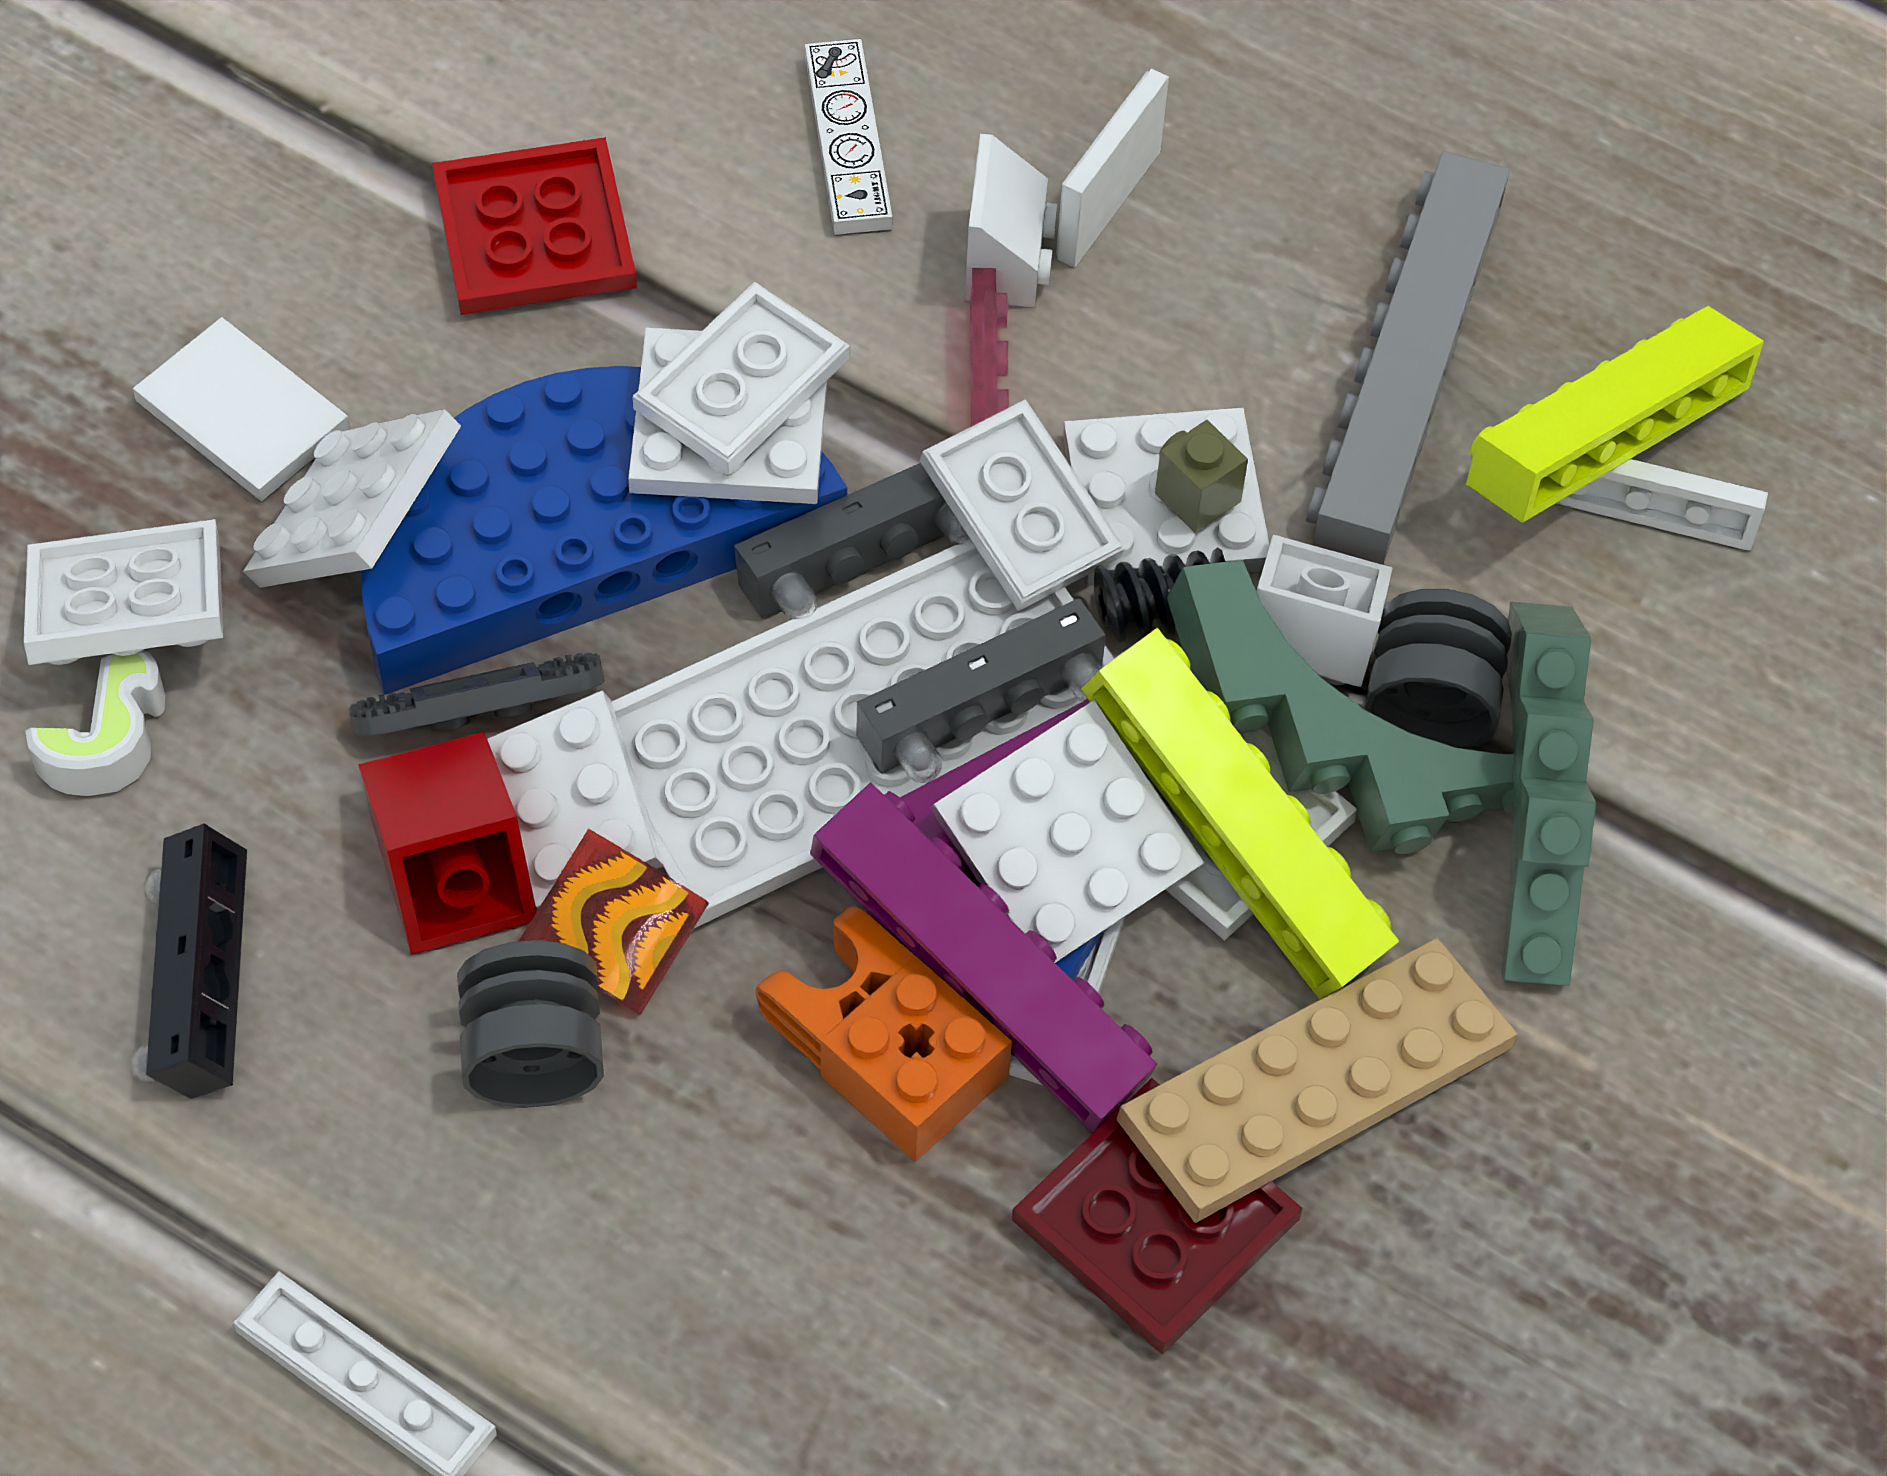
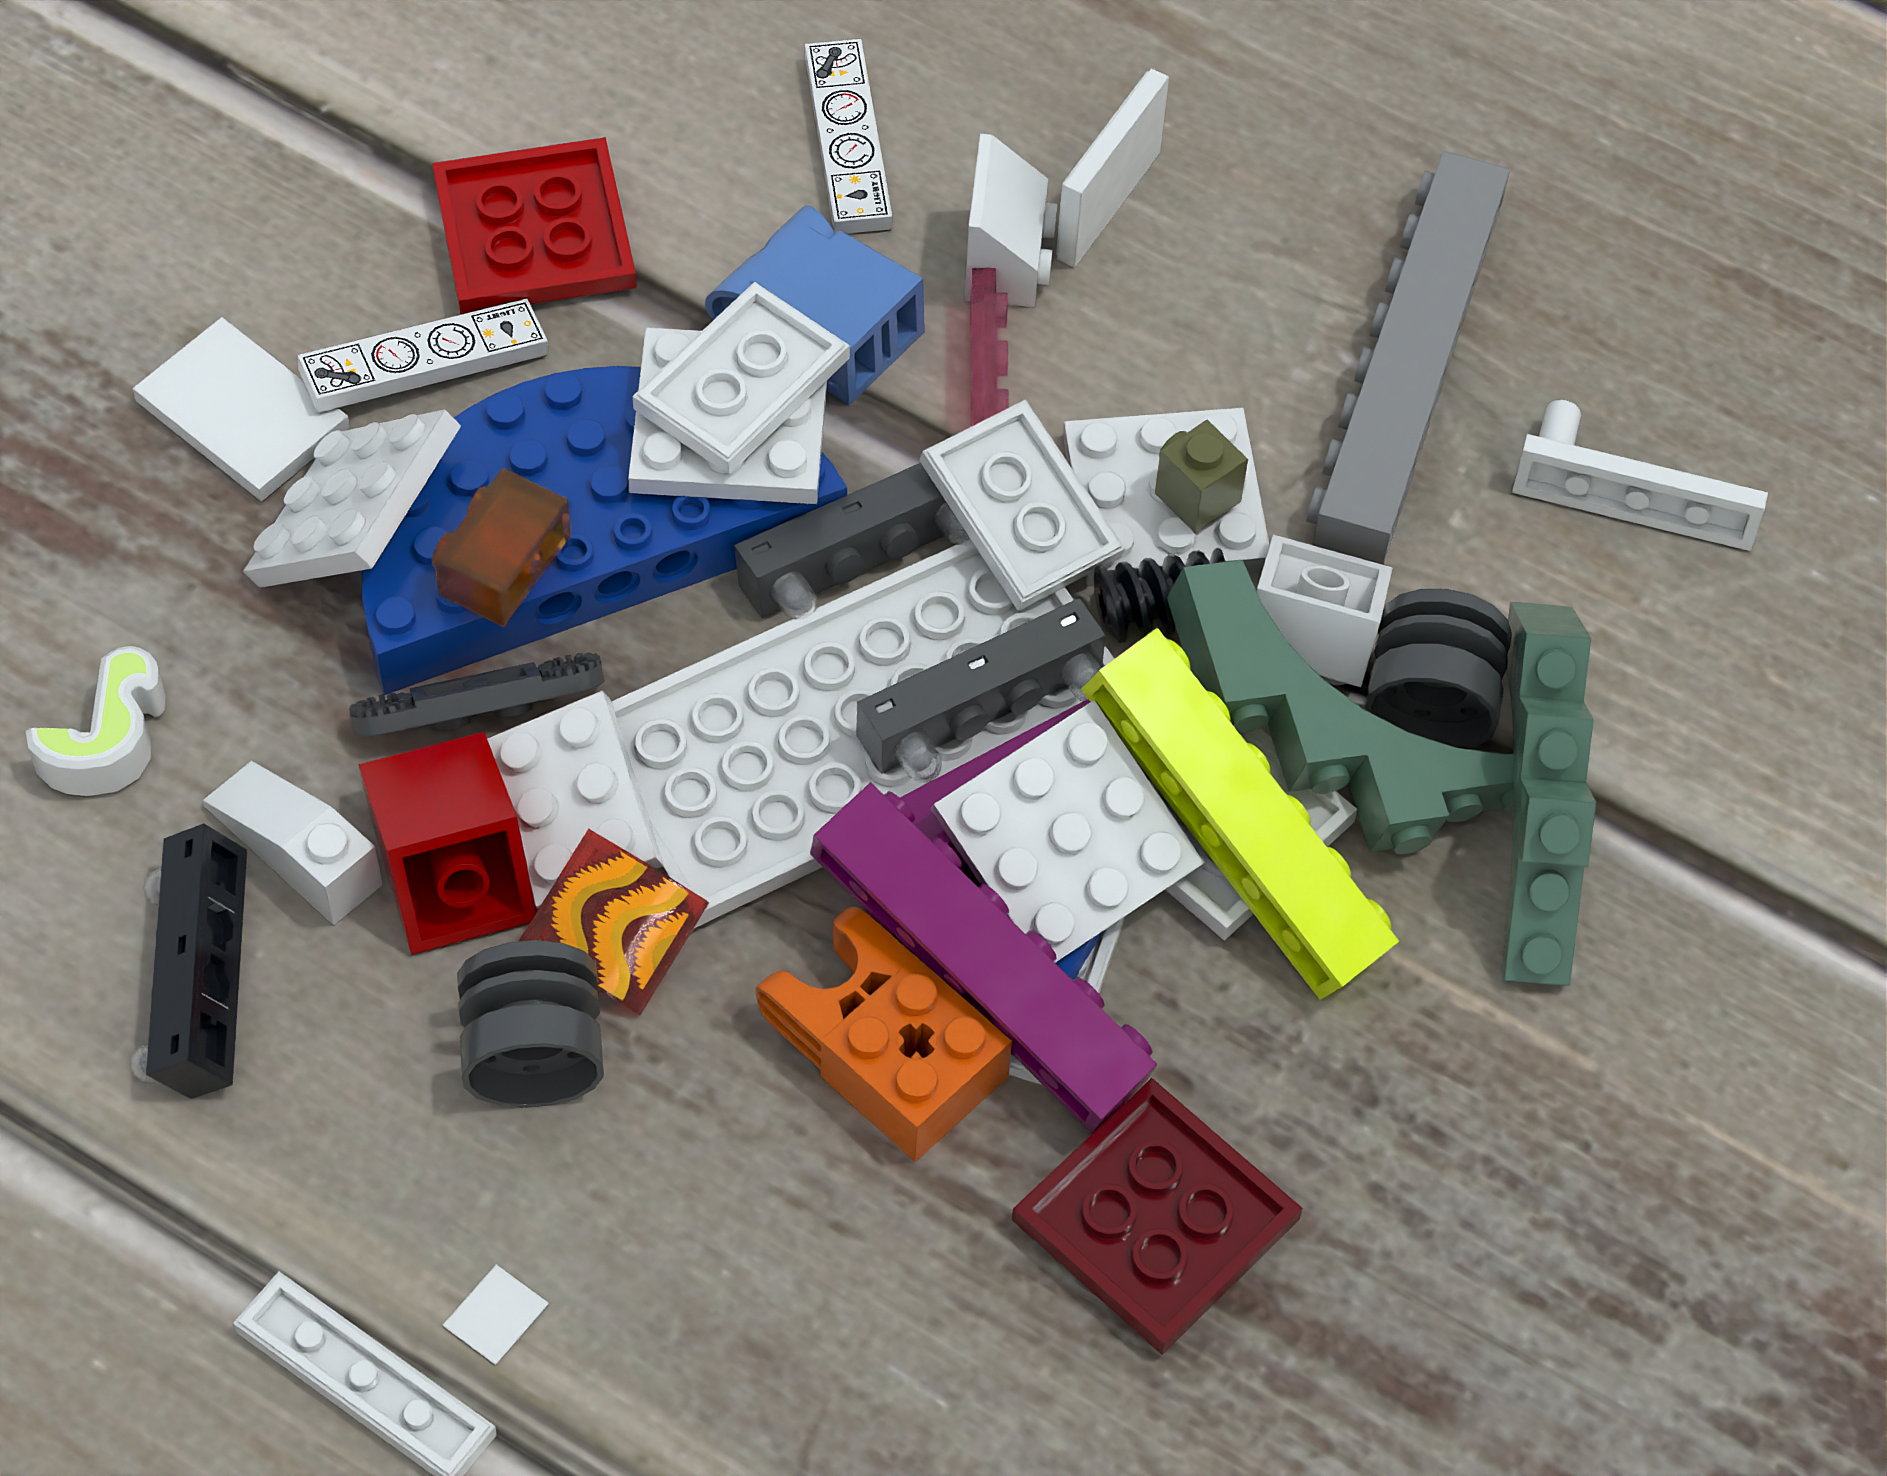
(123, 592): white plate -> none
(299, 839): none -> white slope
(422, 355): none -> white tile
(495, 1314): none -> white sticker
(501, 546): none -> clear orange brick
(840, 287): none -> medium blue piece
(1315, 1079): tan plate -> none
(1612, 413): neon yellow brick -> none

